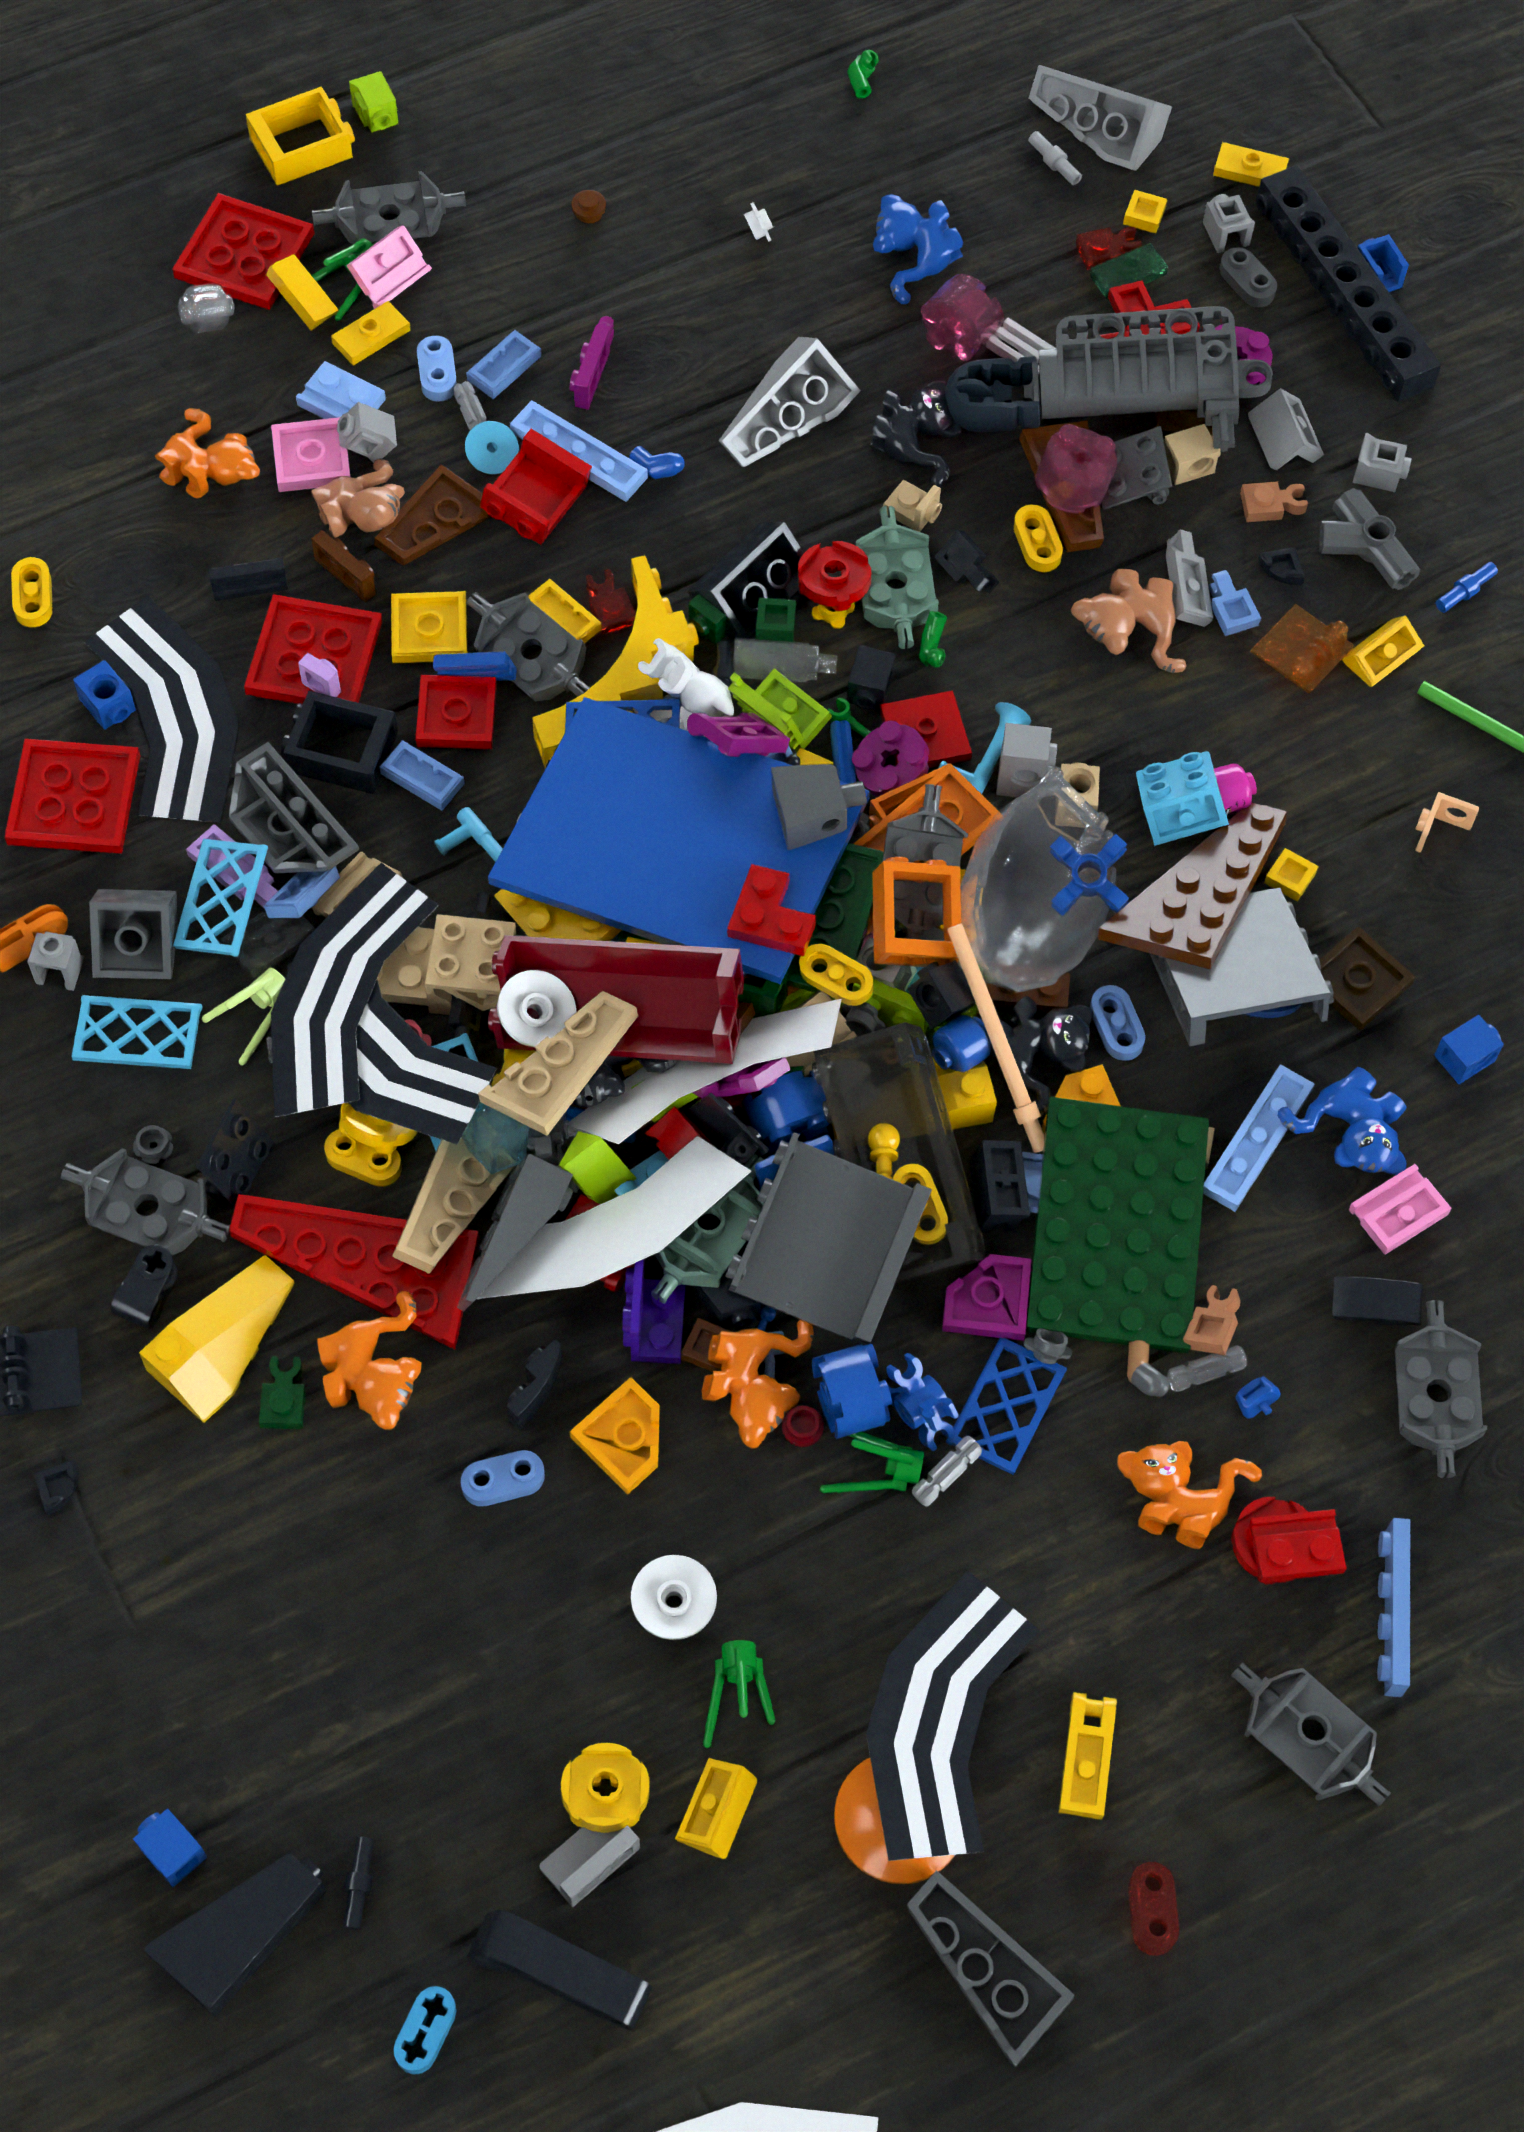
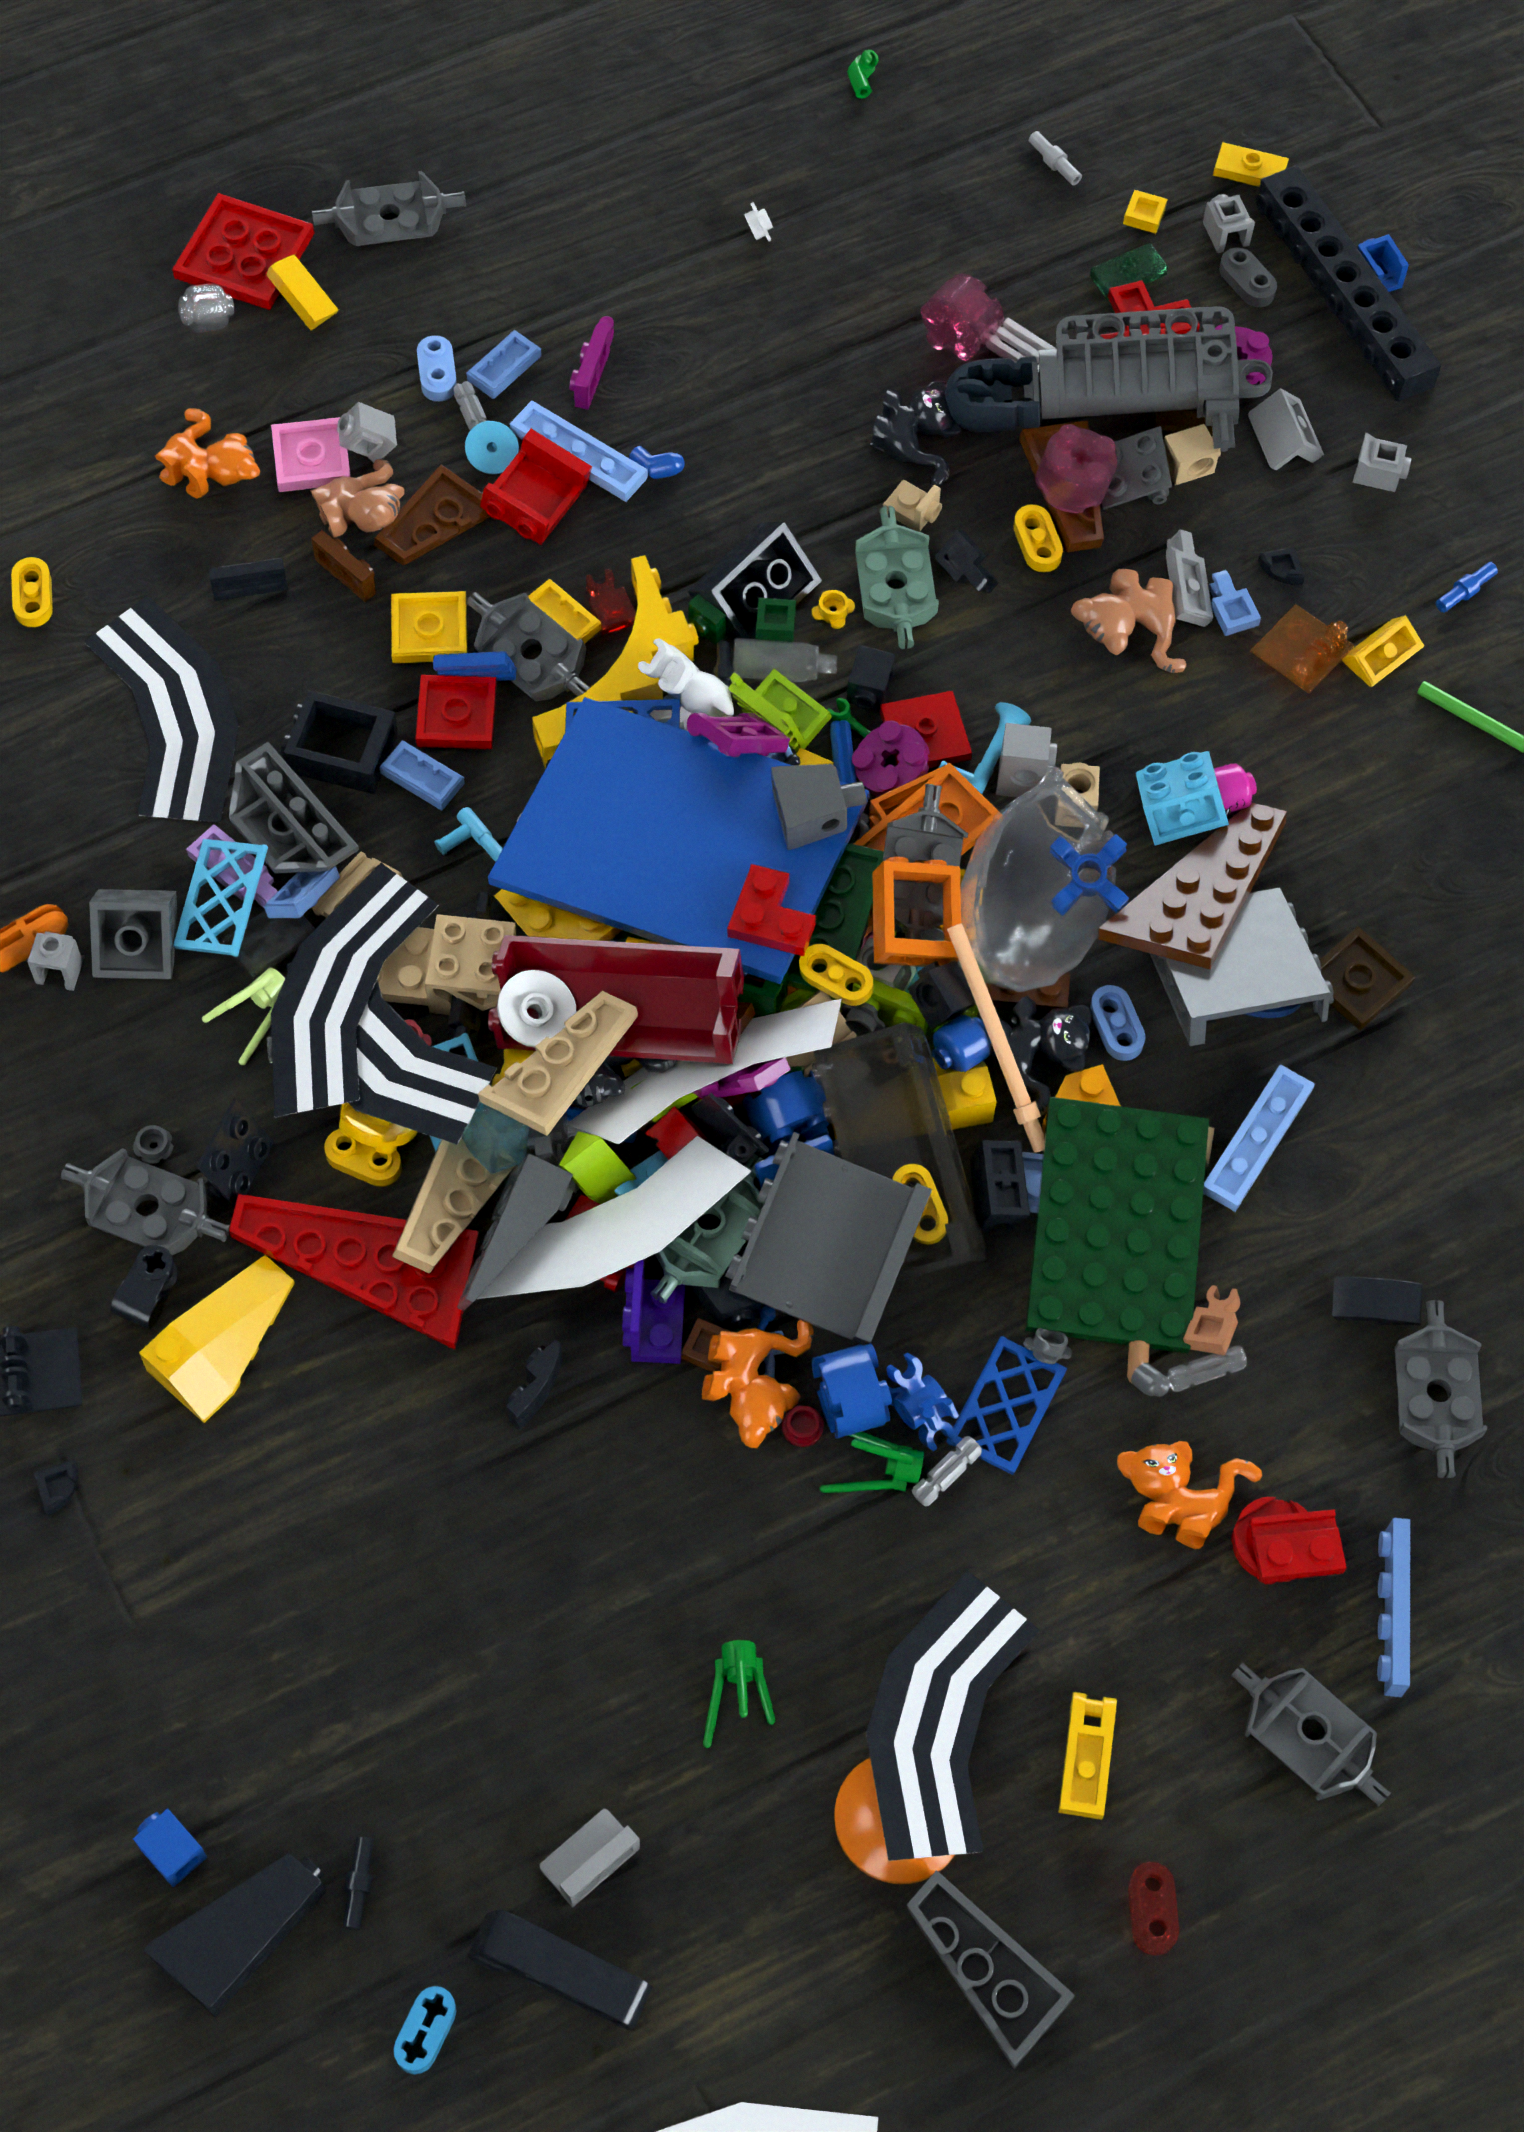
(72, 796): red plate -> none
(103, 682): blue brick -> none
(152, 1056): medium azure window -> none
(283, 1401): dark green plate -> none
(294, 113): yellow window -> none
(319, 675): lavender plate -> none
(323, 630): red plate -> none
(335, 392): light blue plate -> none
(338, 260): green plant -> none
(370, 333): yellow plate -> none
(374, 101): lime window -> none
(379, 1385): orange animal -> none
(389, 266): bright pink plate -> none
(504, 1481): medium blue plate -> none
(588, 206): reddish brown plate -> none
(600, 1812): yellow plate -> none
(622, 1435): light orange plate -> none
(673, 1577): white dish -> none
(717, 1808): yellow slope -> none
(794, 396): light grey wedge -> none
(834, 591): red plate -> none
(883, 1141): yellow bar -> none
(902, 227): blue animal -> none
(930, 639): green arm -> none
(990, 1299): magenta plate -> none
(1102, 245): clear red plate -> none
(1108, 120): light grey wedge -> none
(1257, 1397): blue piece -> none
(1268, 502): nougat plate -> none
(1291, 874): yellow plate -> none
(1369, 536): dark grey piece -> none
(1369, 1139): blue animal -> none
(1400, 1209): bright pink plate -> none
(1439, 811): light nougat bracket -> none
(1469, 1049): blue brick -> none

